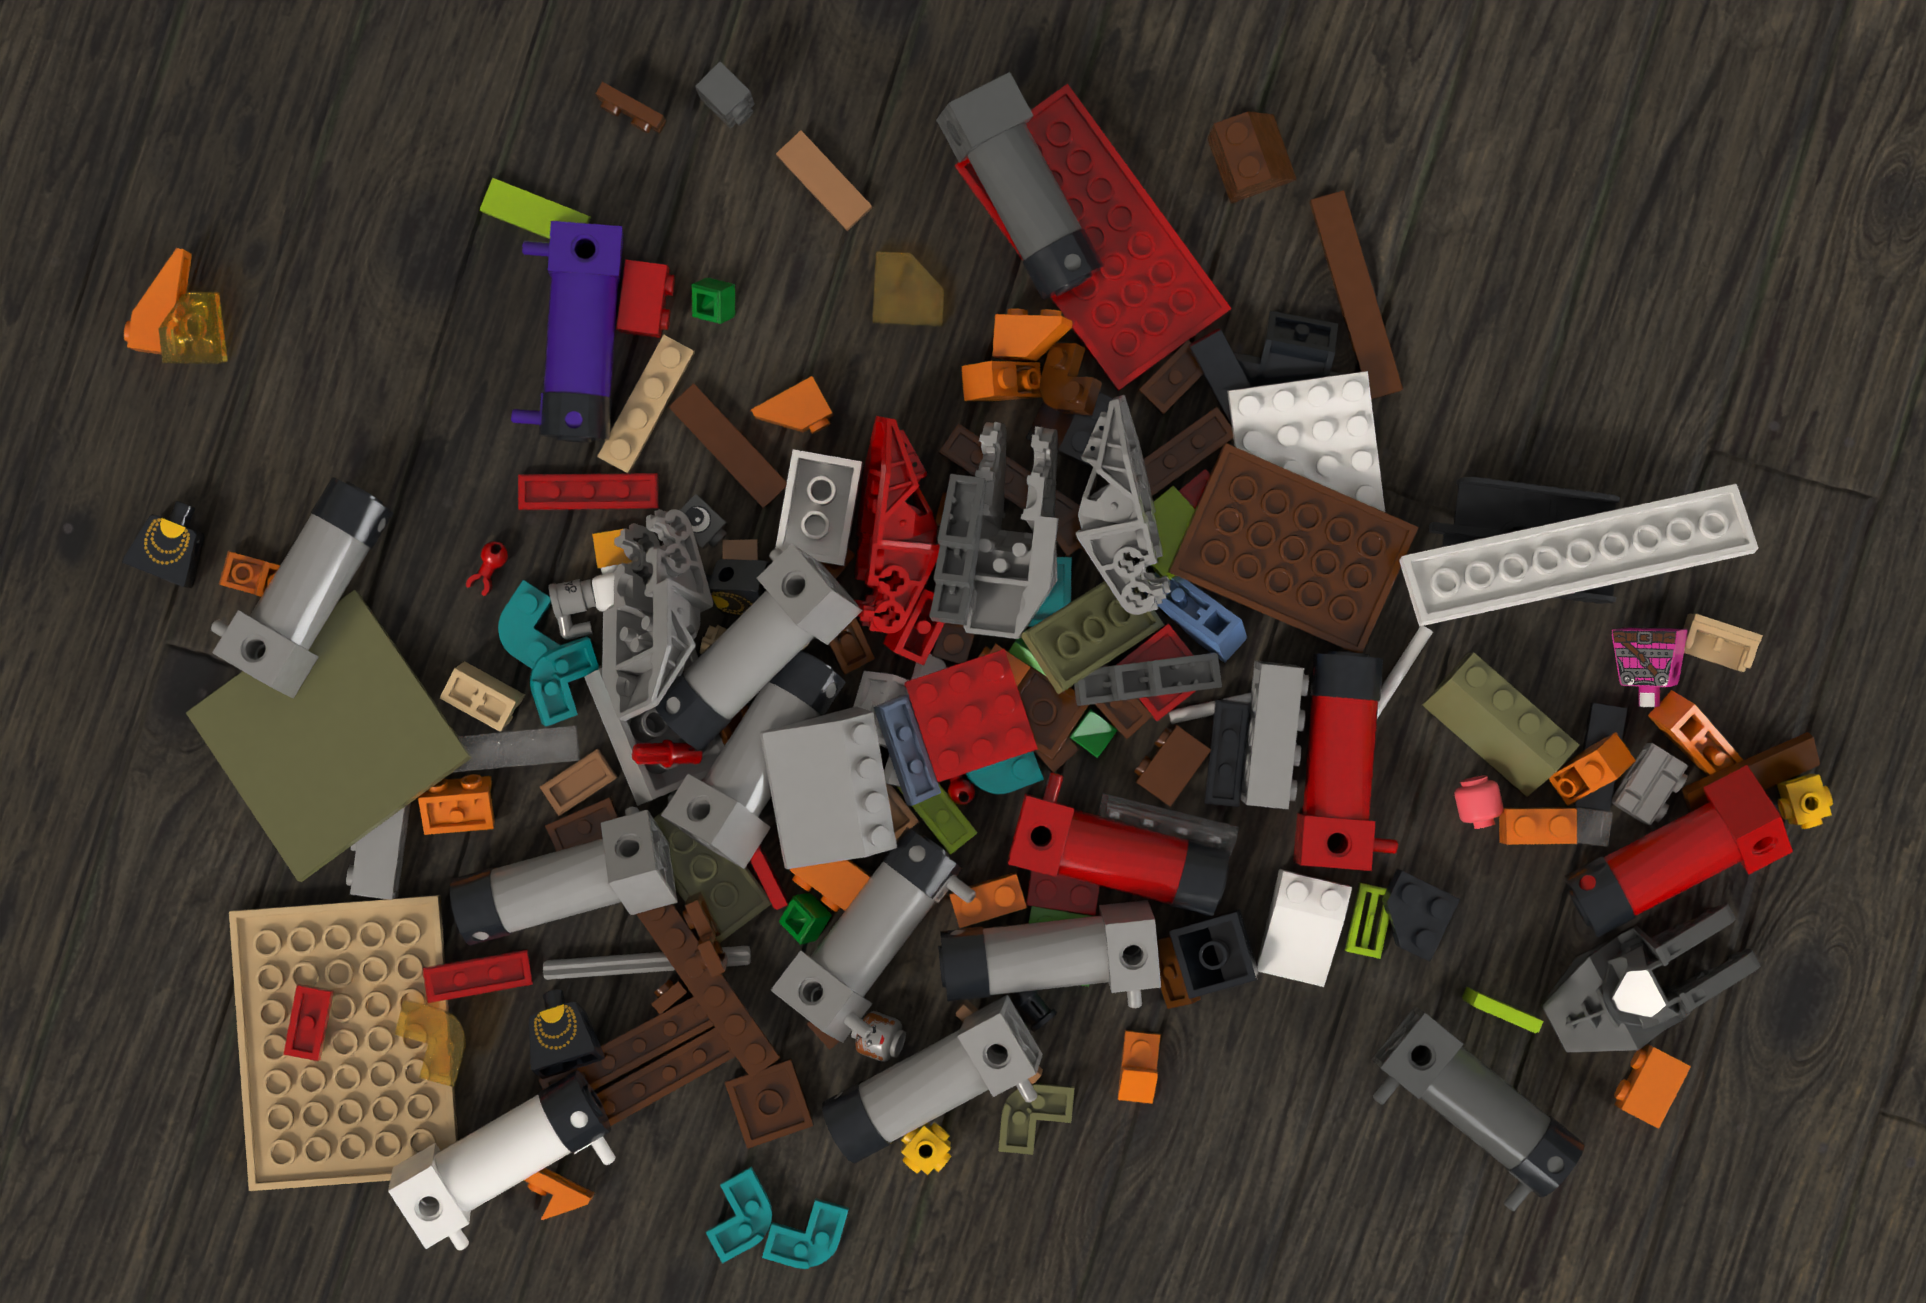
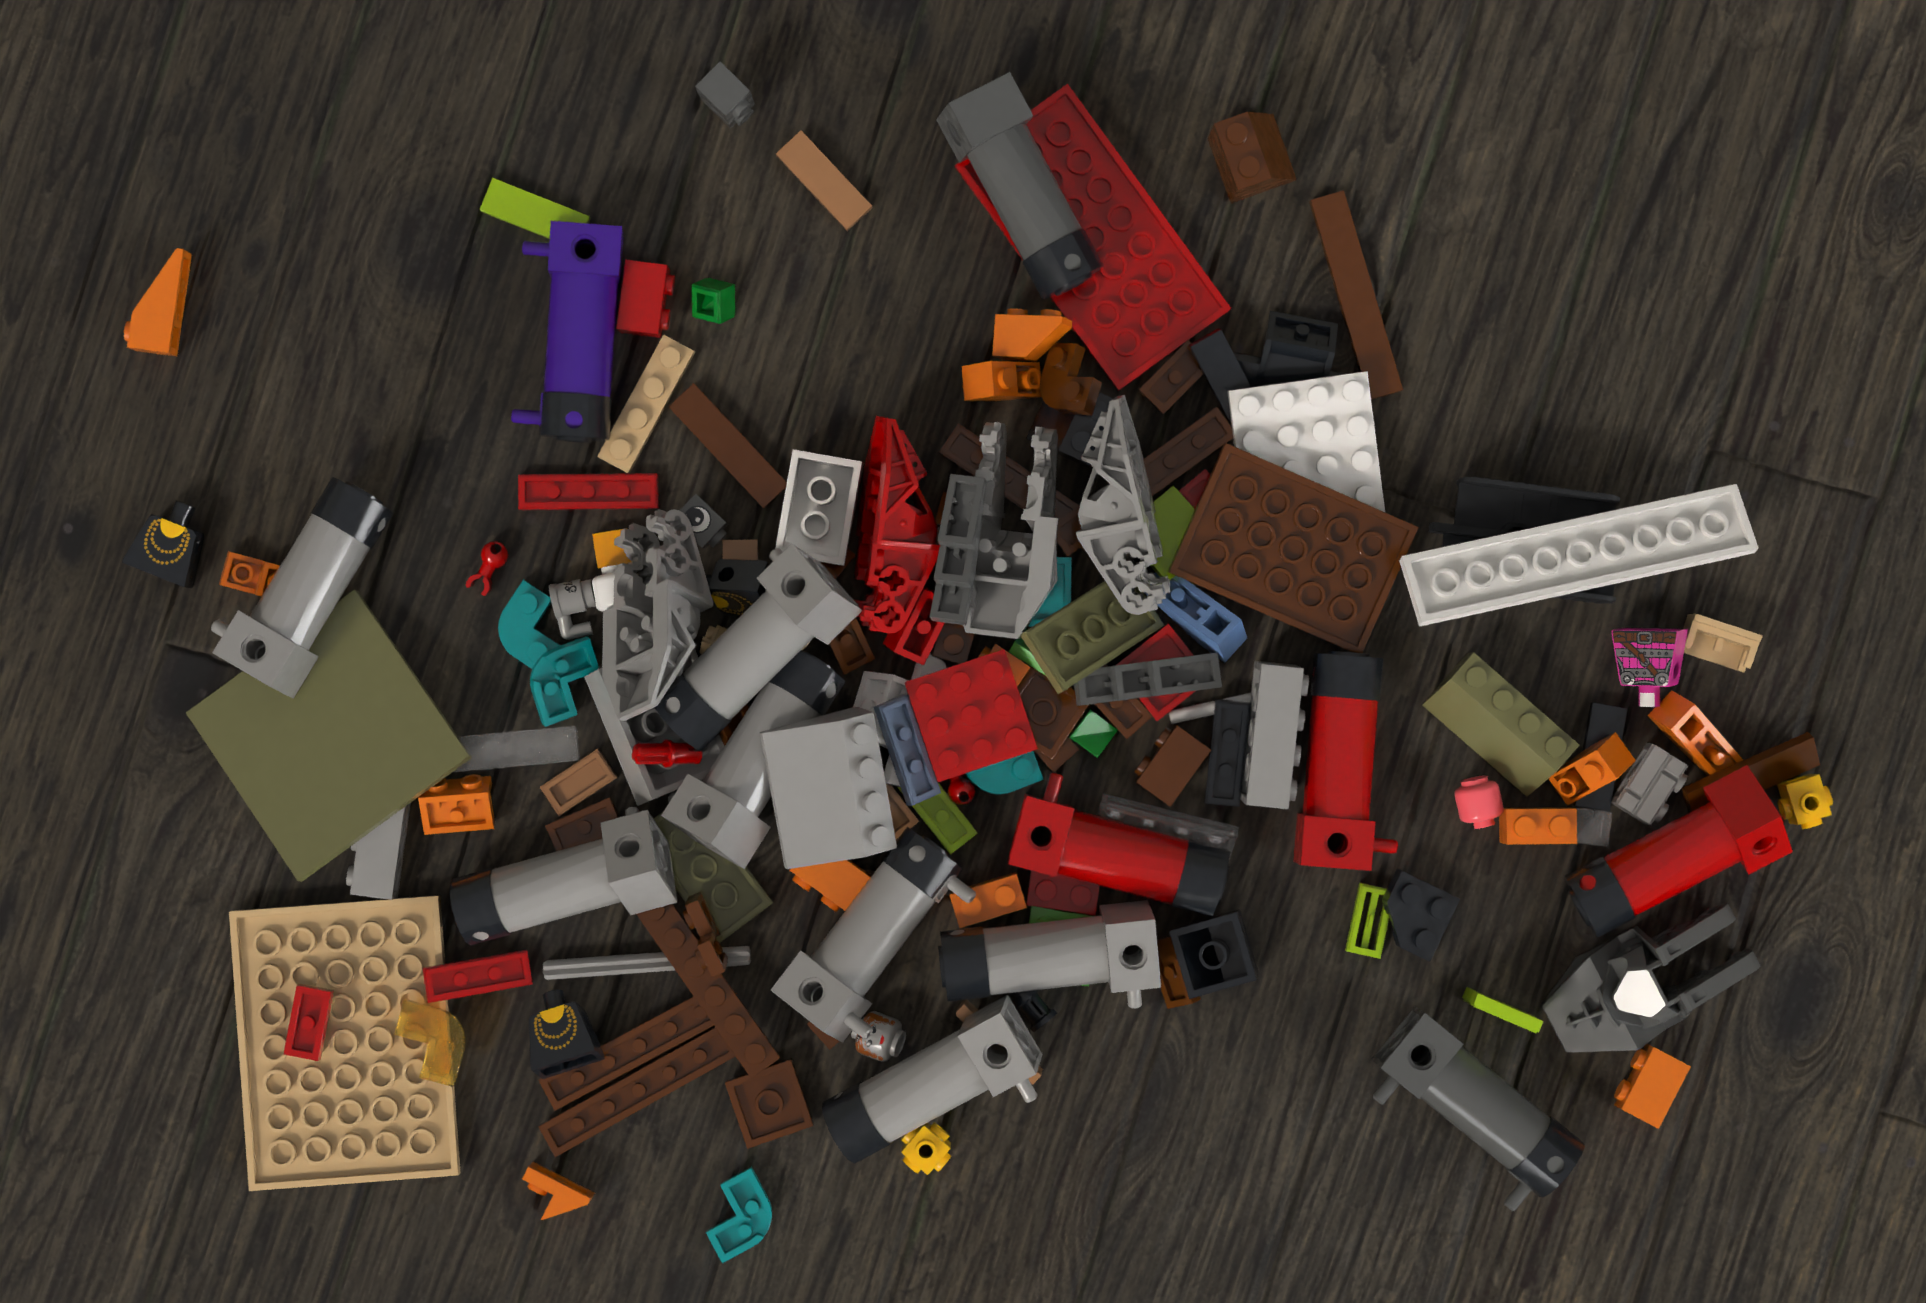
(194, 331): clear yellow plate -> none
(444, 1186): white piece -> none
(481, 696): tan hinge -> none
(618, 102): reddish brown plate -> none
(669, 994): reddish brown plate -> none
(769, 879): red tile -> none
(797, 408): orange slope -> none
(805, 918): green slope -> none
(808, 1247): teal plate -> none
(905, 291): clear yellow plate -> none
(1020, 1117): olive plate -> none
(1139, 1066): orange slope -> none
(1303, 927): white slope -> none
(1403, 665): white bar -> none

